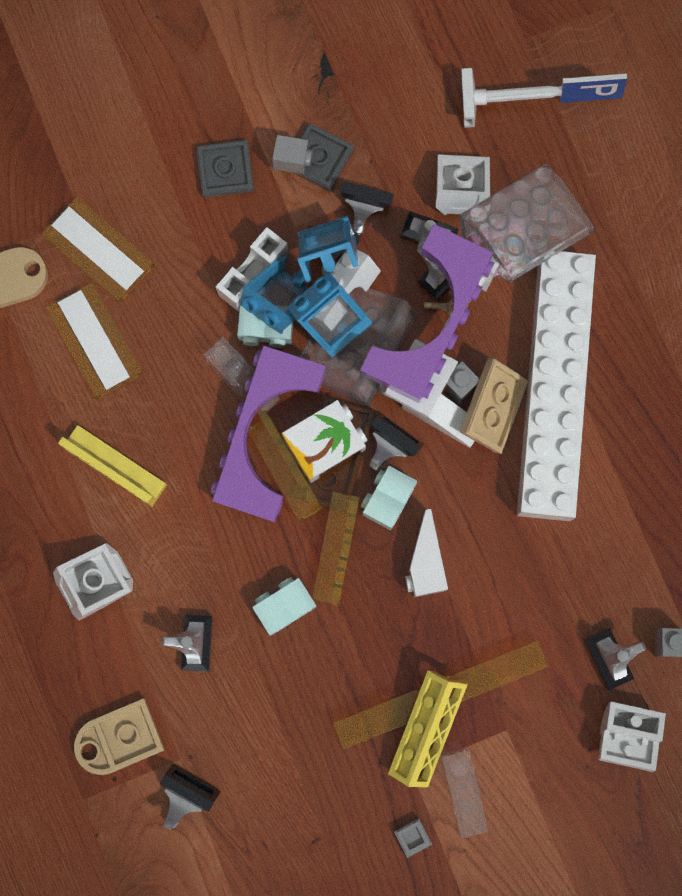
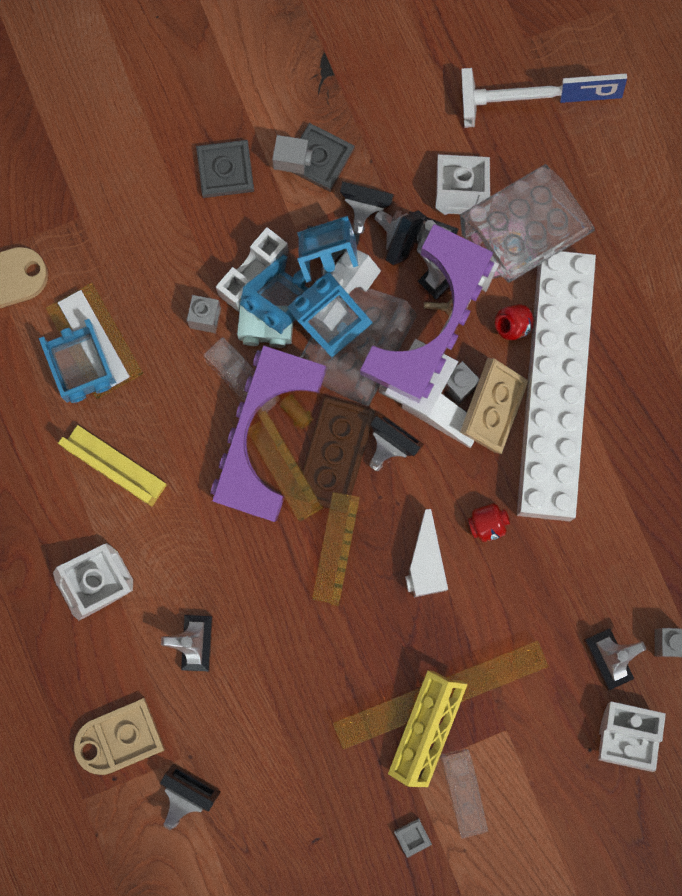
(78, 363): none -> window
(98, 249): tile -> none
(204, 314): none -> light grey brick
(283, 606): light aqua brick -> none
(296, 412): none -> clear yellow pin
(324, 440): white panel -> none
(389, 497): light aqua brick -> none
(401, 233): none -> black piece
(489, 522): none -> red head
(514, 322): none -> red head

